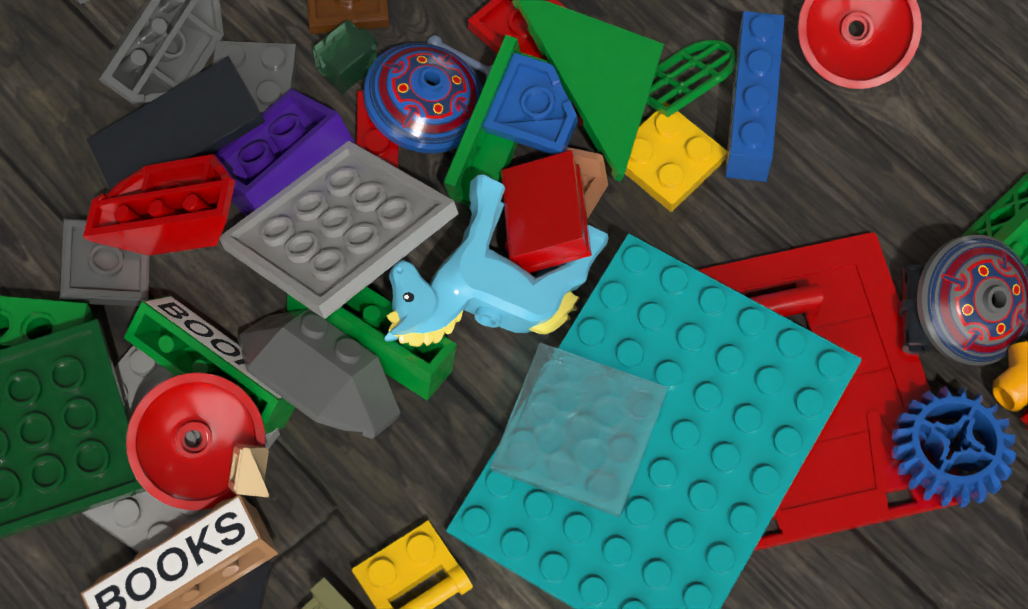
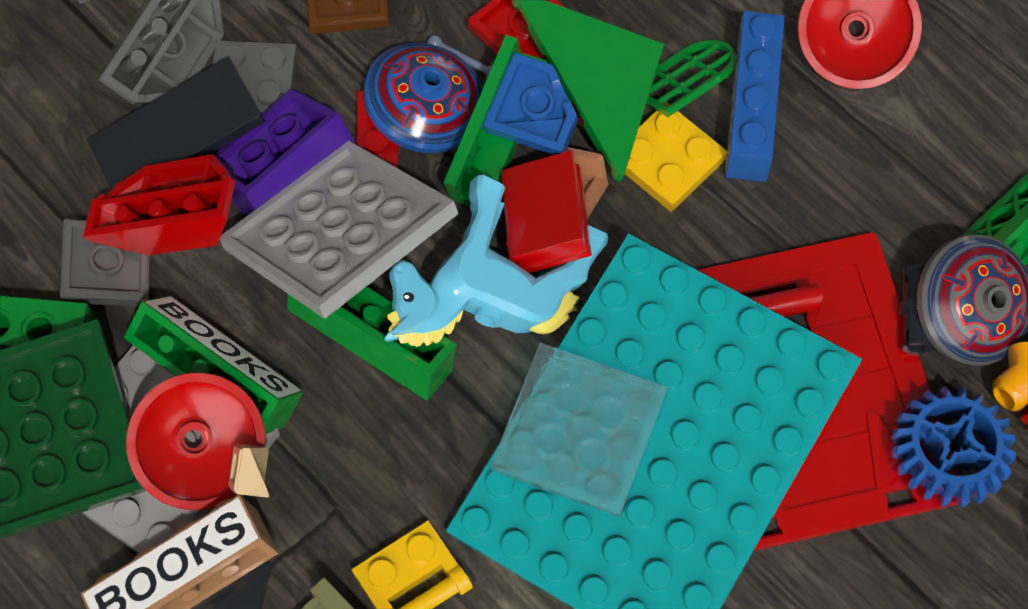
(320, 371): dark grey wedge -> none
(345, 55): clear green brick -> none

